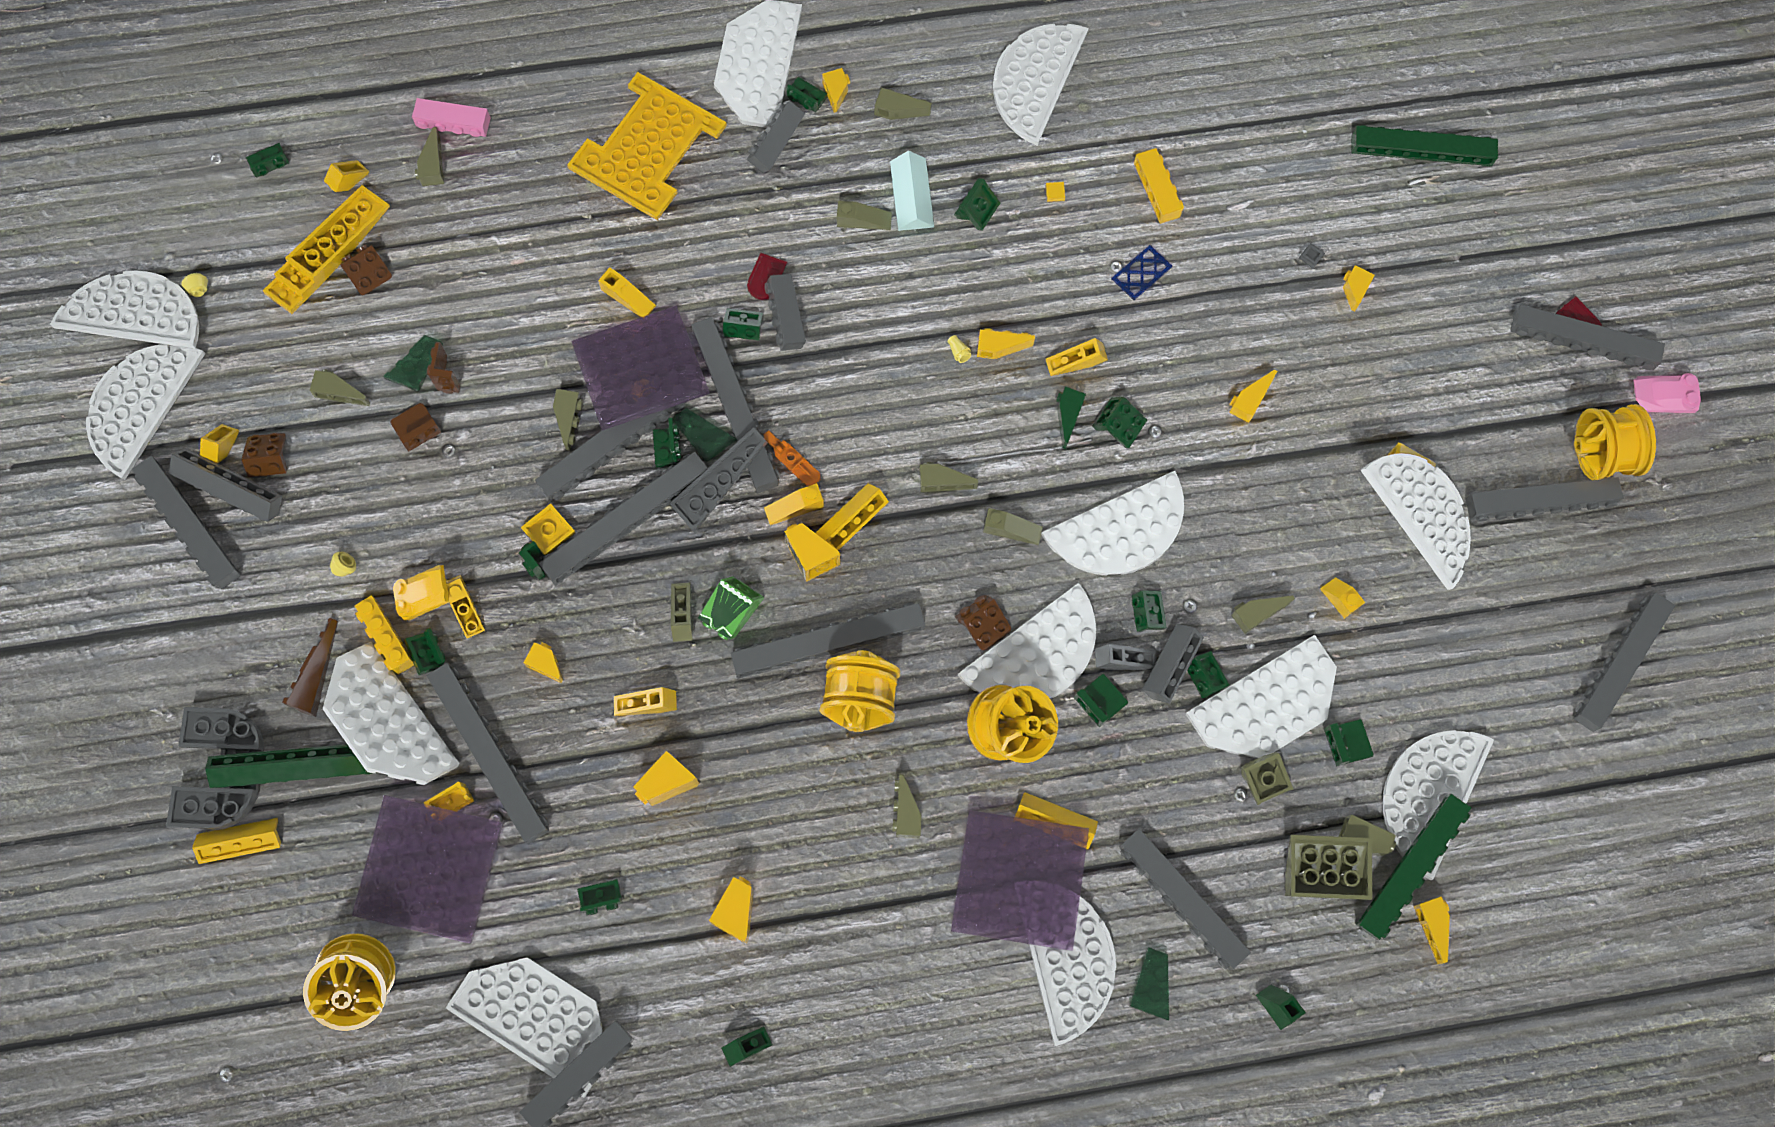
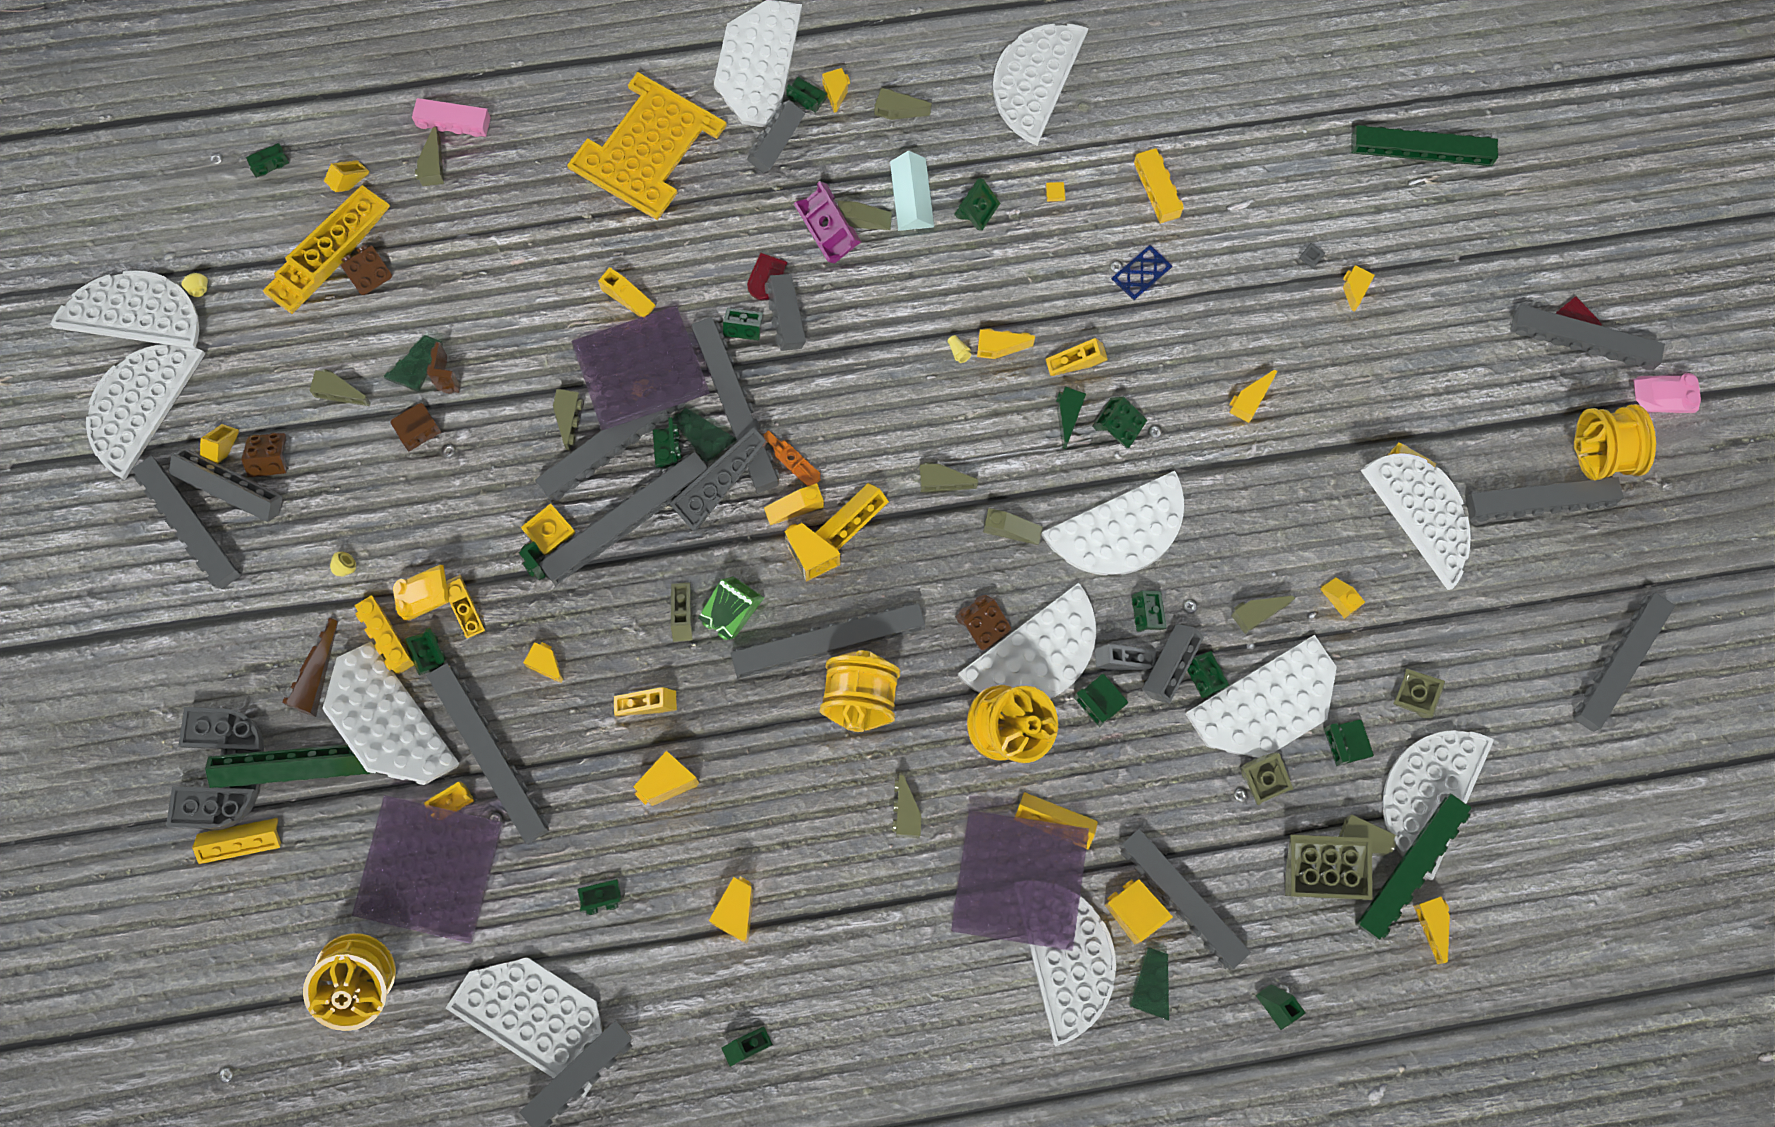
(835, 238): none -> magenta piece
(1137, 911): none -> yellow slope
(1419, 693): none -> olive slope

